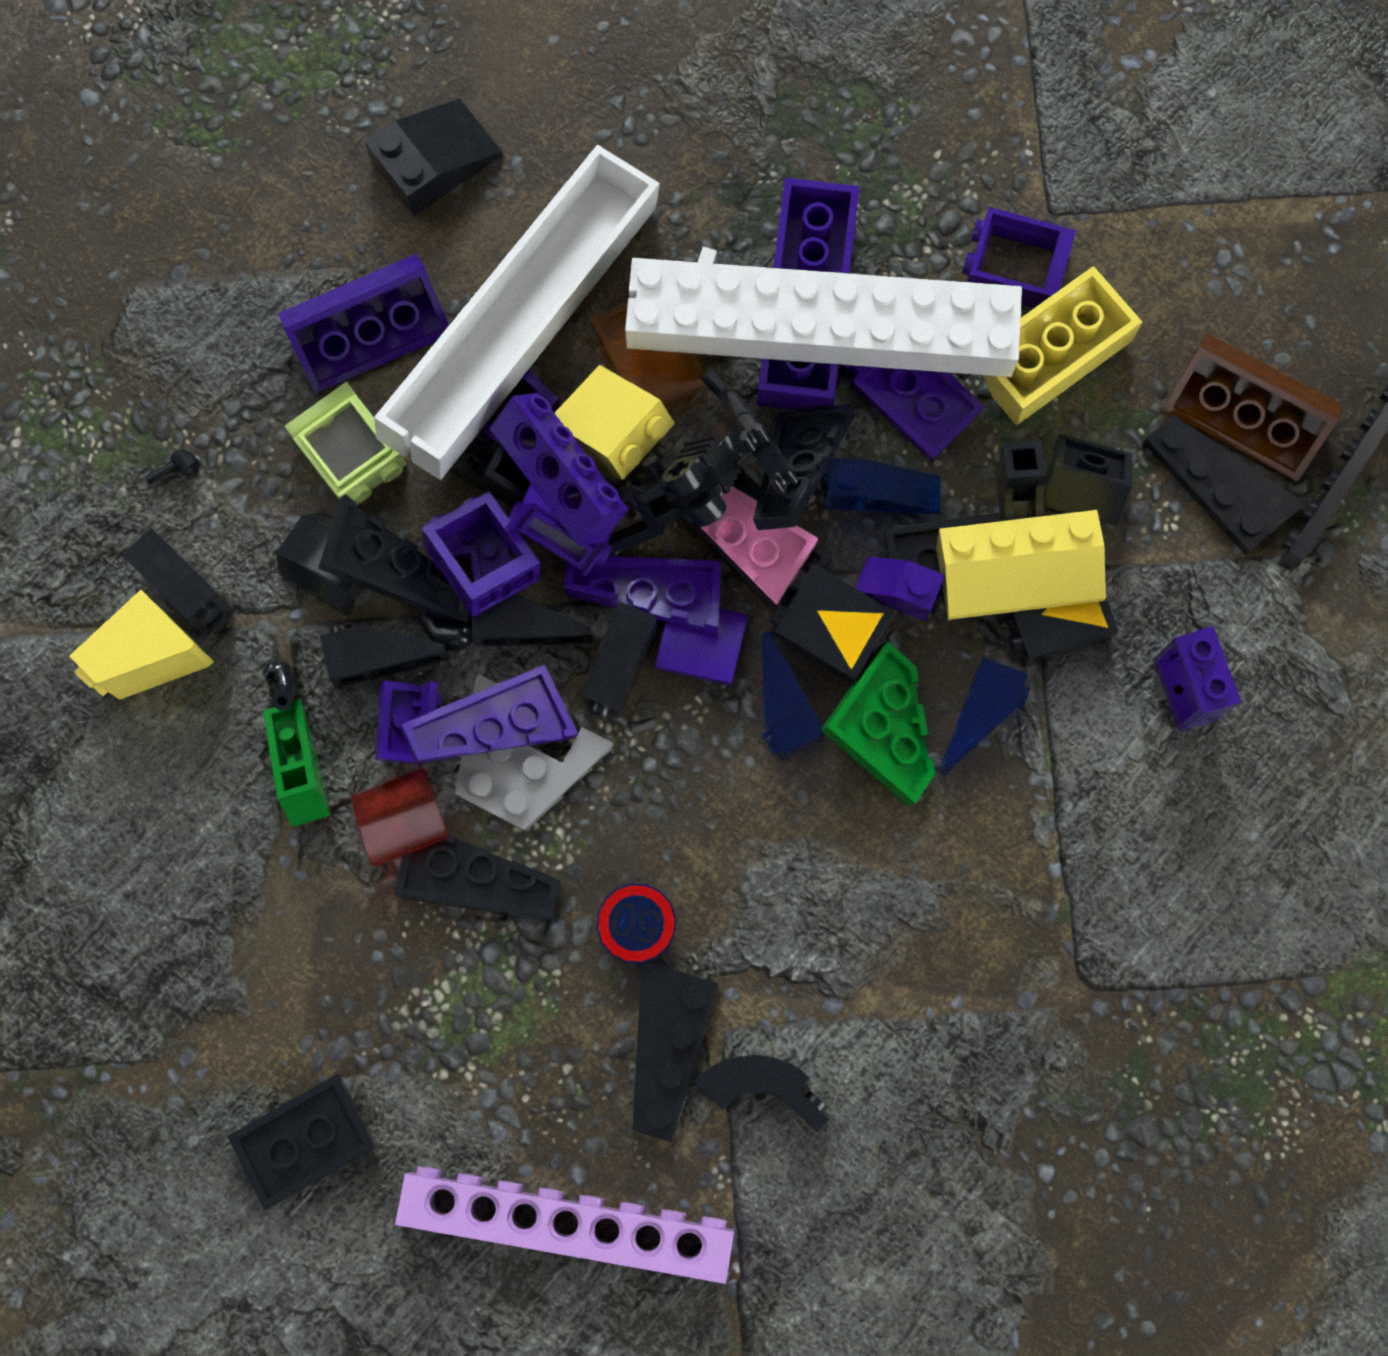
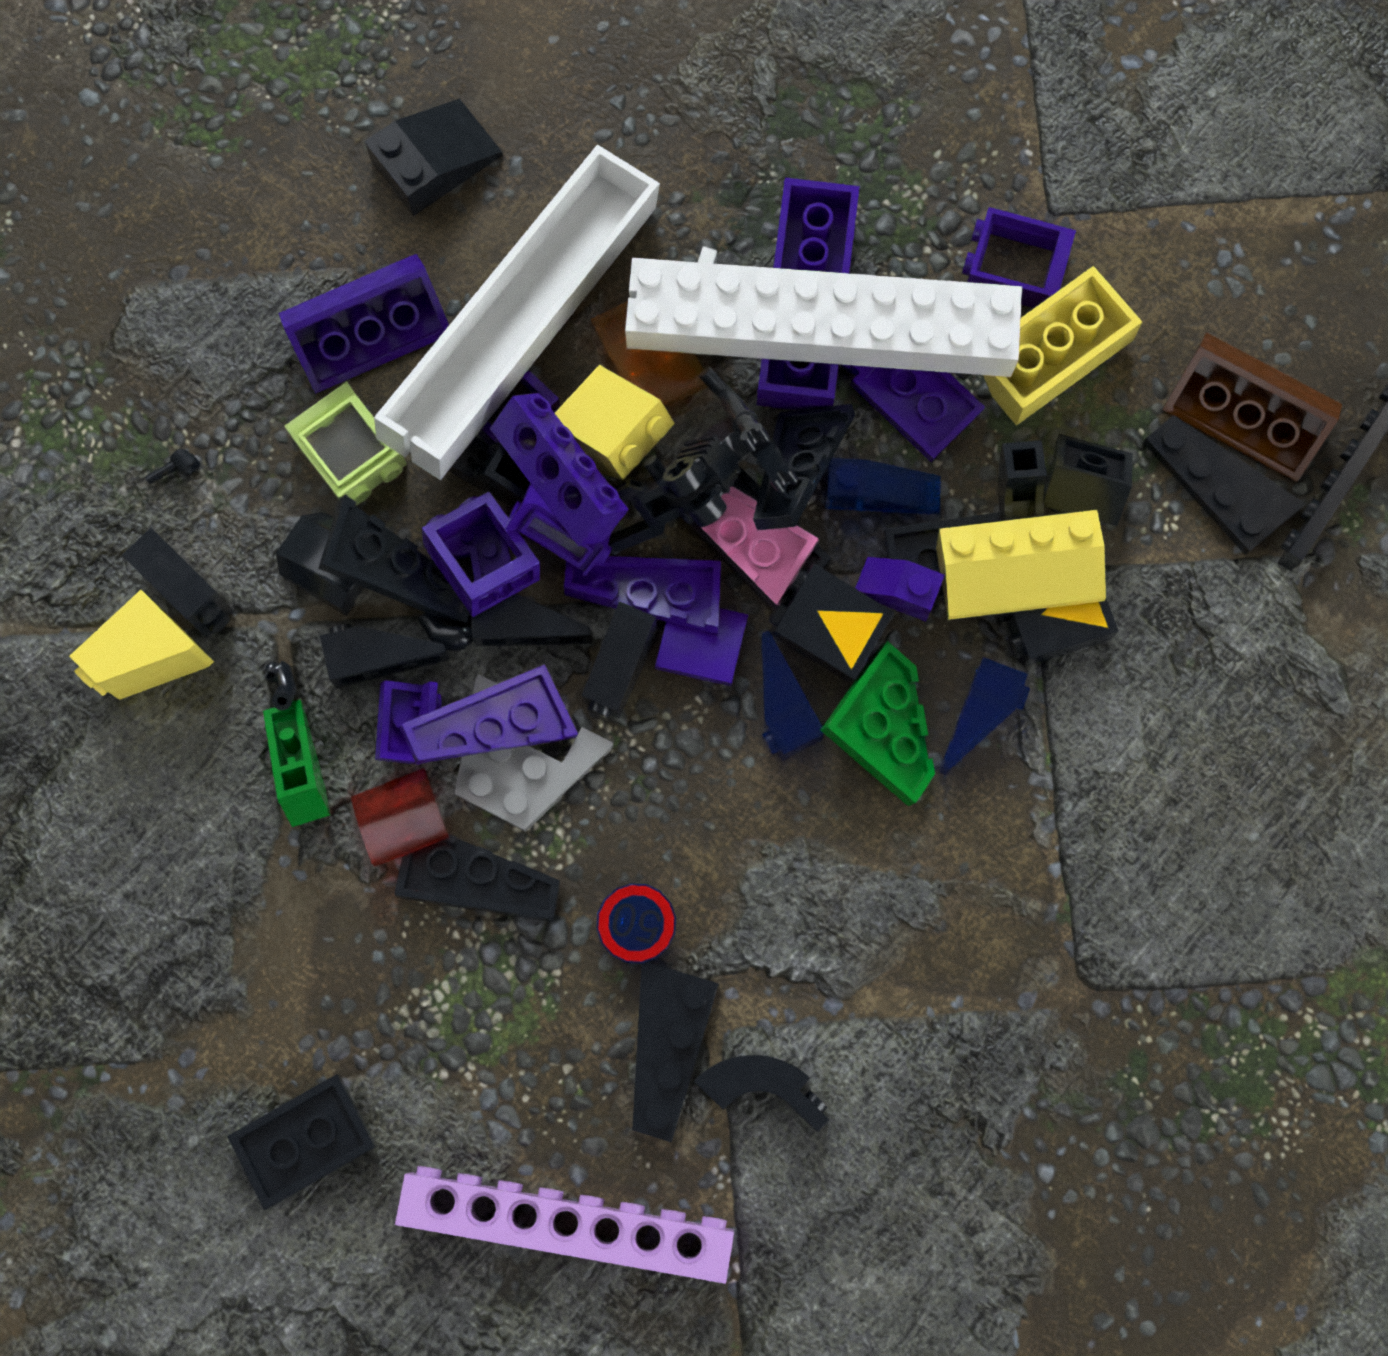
(1201, 670): dark purple window -> none

